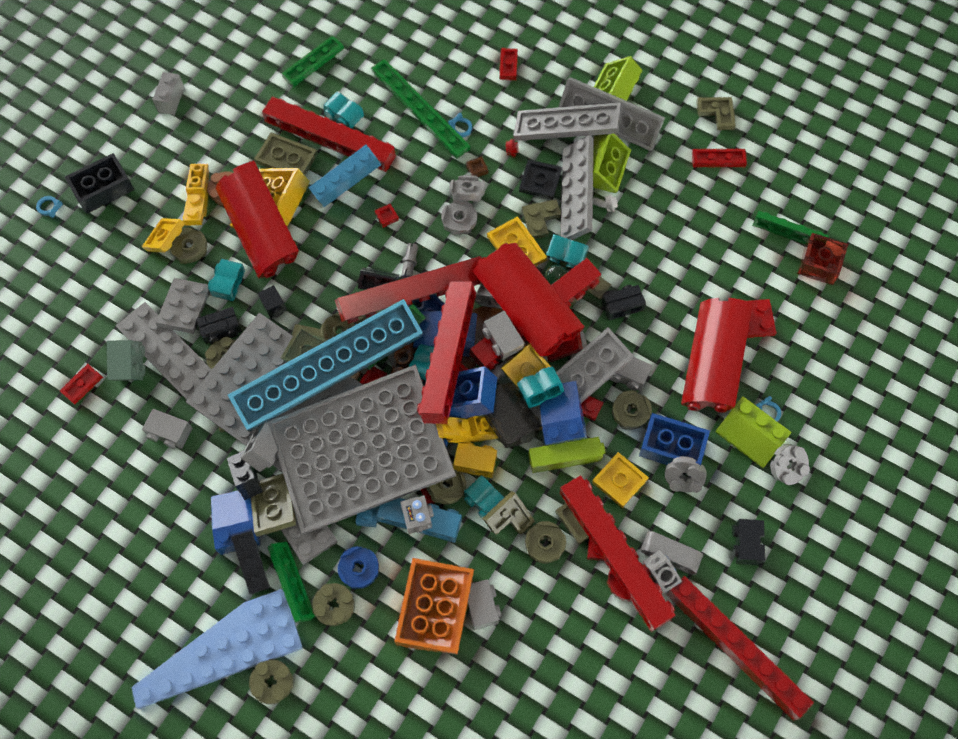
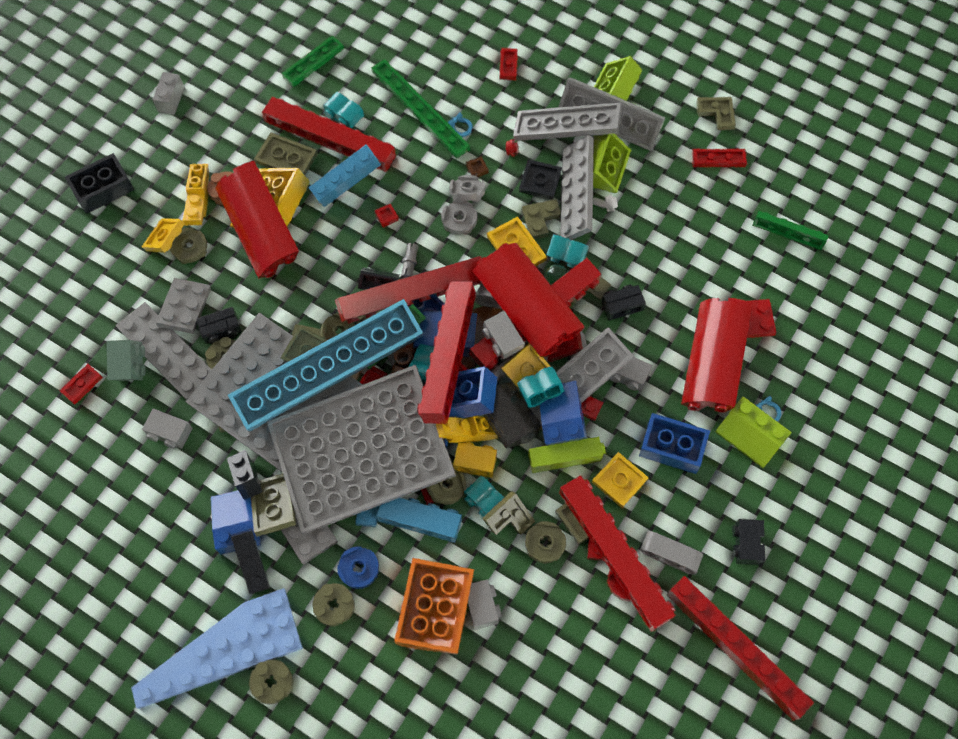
(58, 204): dark azure piece -> none
(226, 279): teal brick -> none
(260, 448): light grey slope -> none
(272, 302): black brick -> none
(291, 582): green plate -> none
(417, 514): light grey head -> none
(628, 420): olive plate -> none
(662, 571): light grey head -> none
(691, 483): light grey plate -> none
(798, 468): light grey plate -> none
(822, 258): clear red brick -> none

